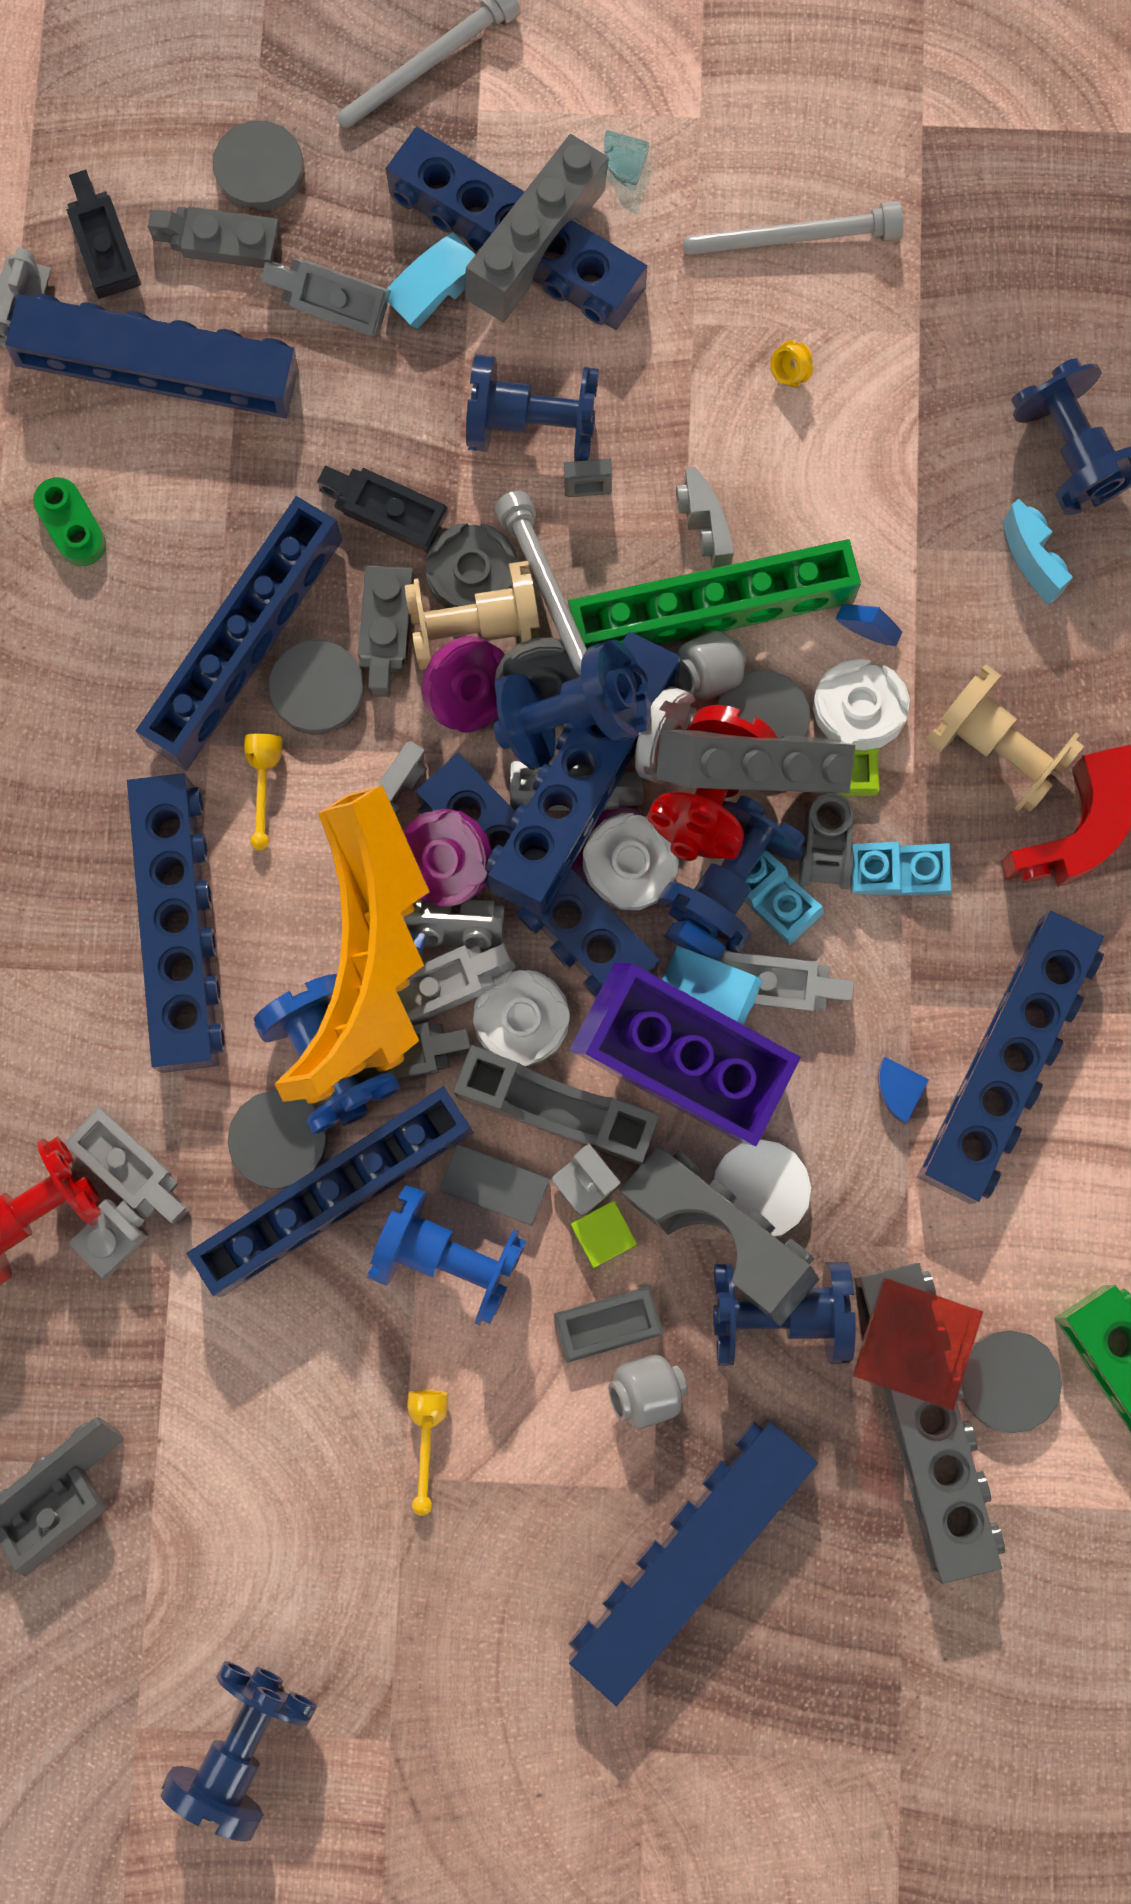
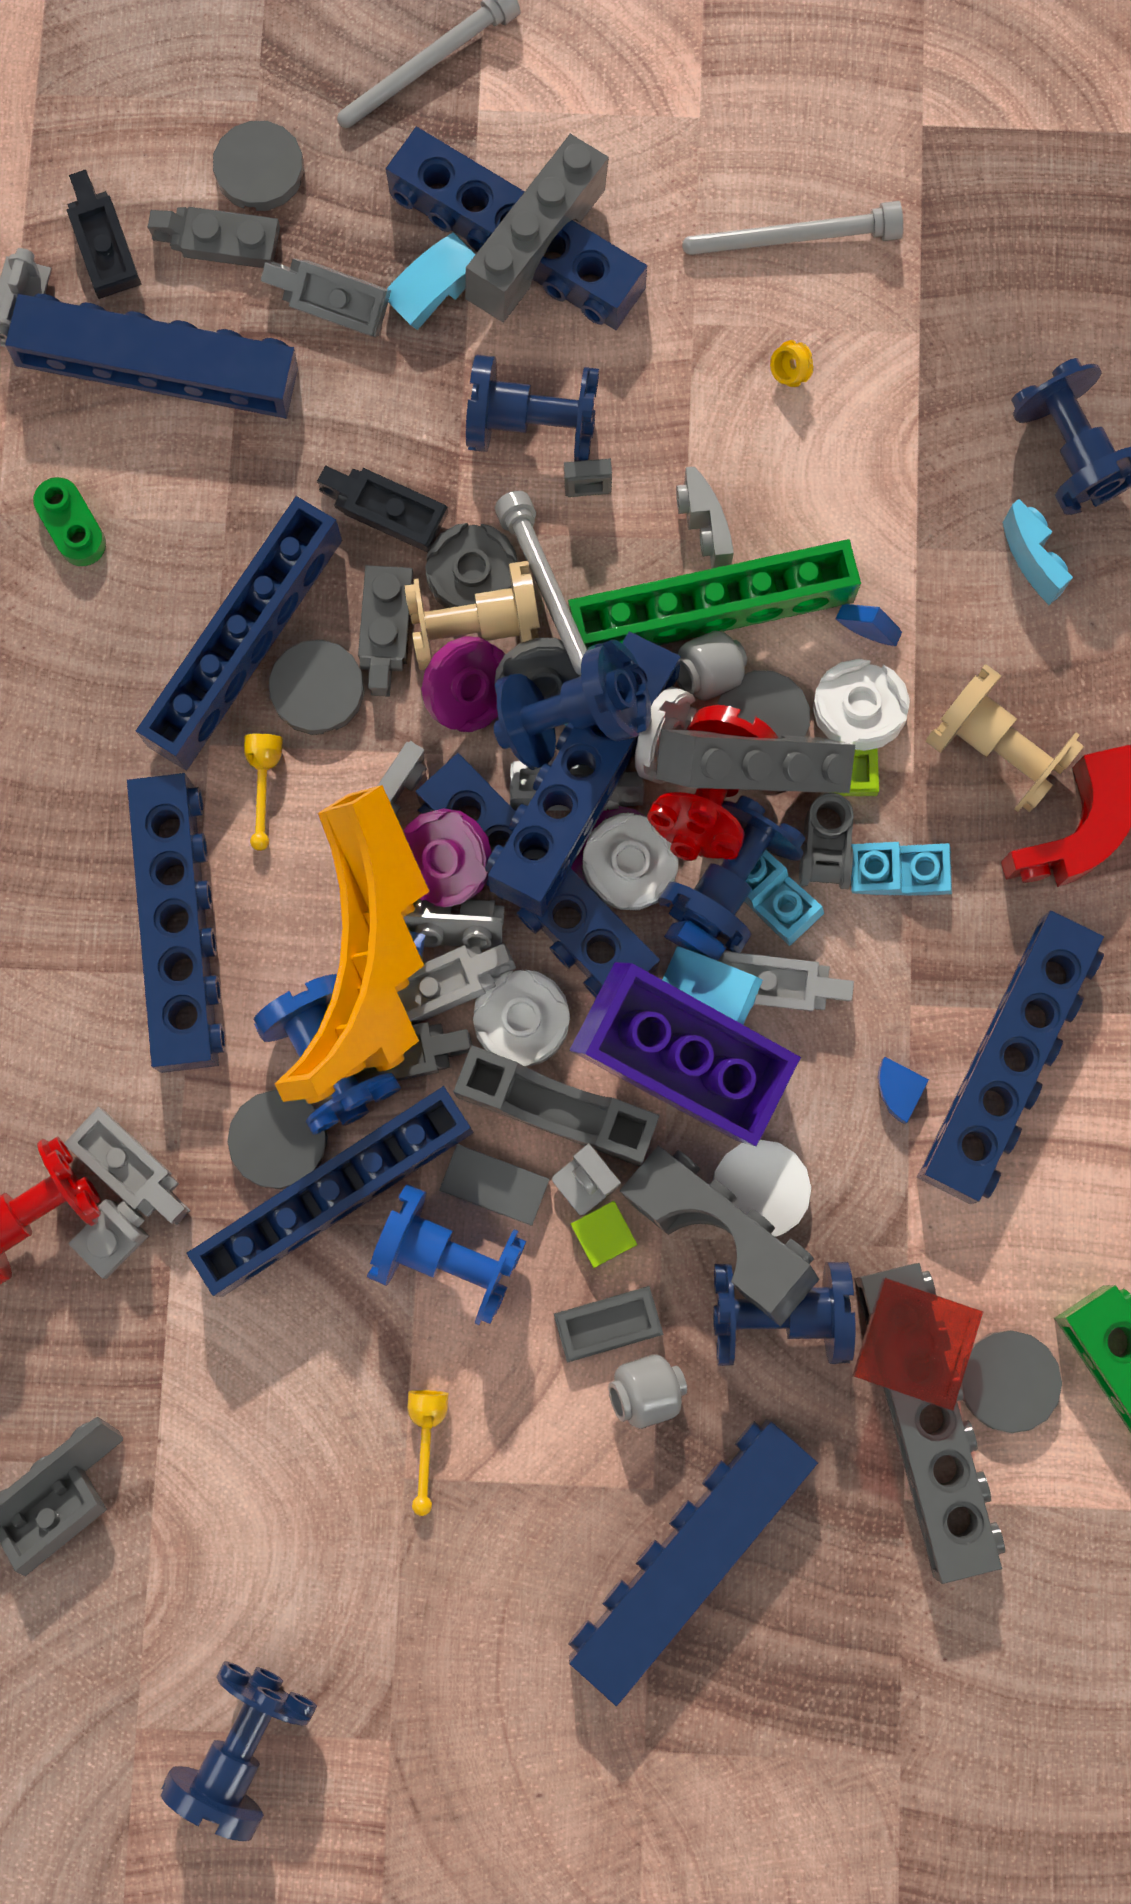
(626, 157): clear light blue tile -> none

